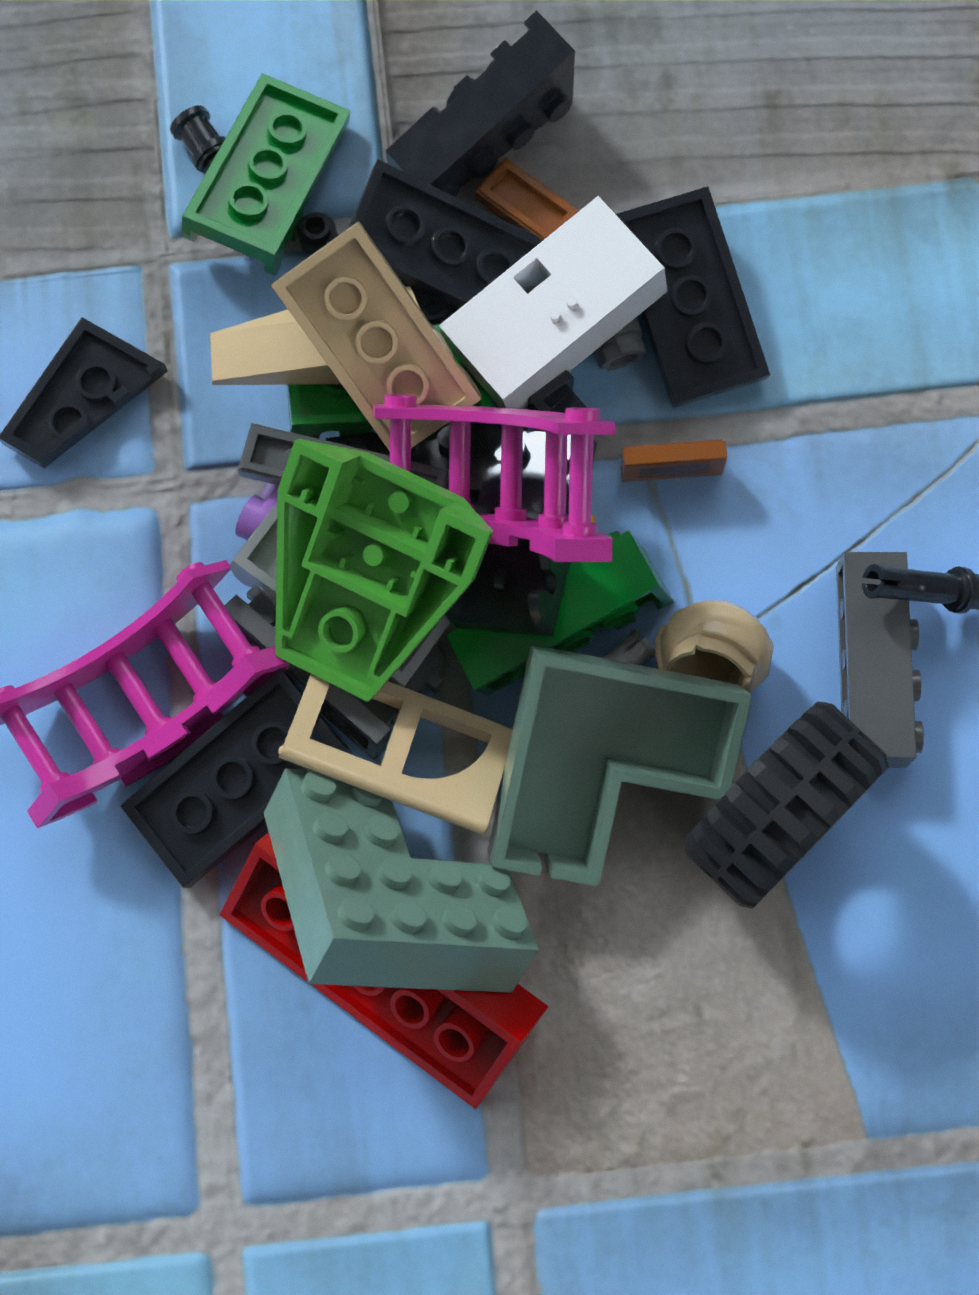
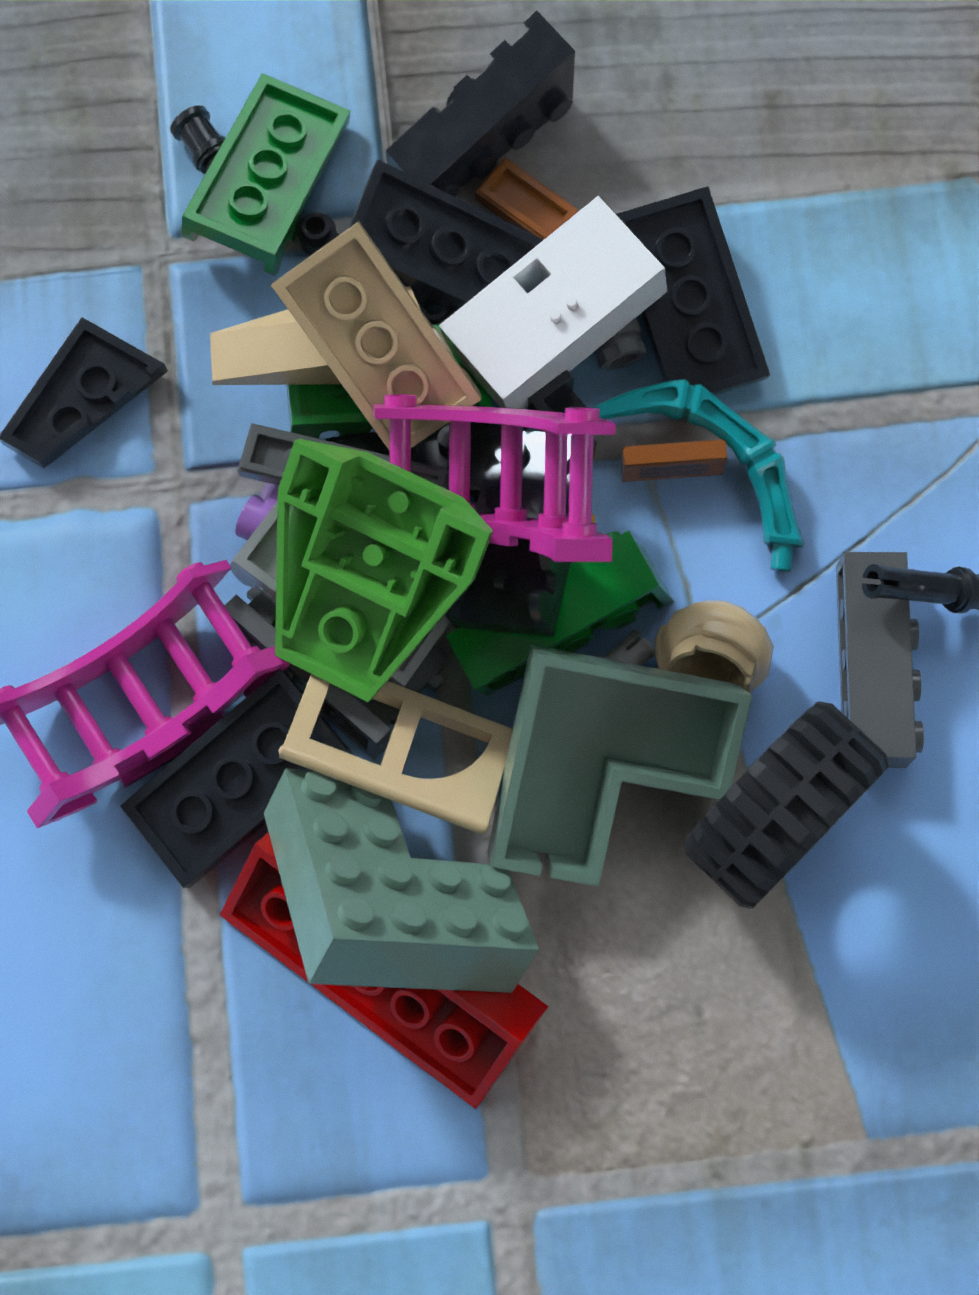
(748, 443): none -> teal animal

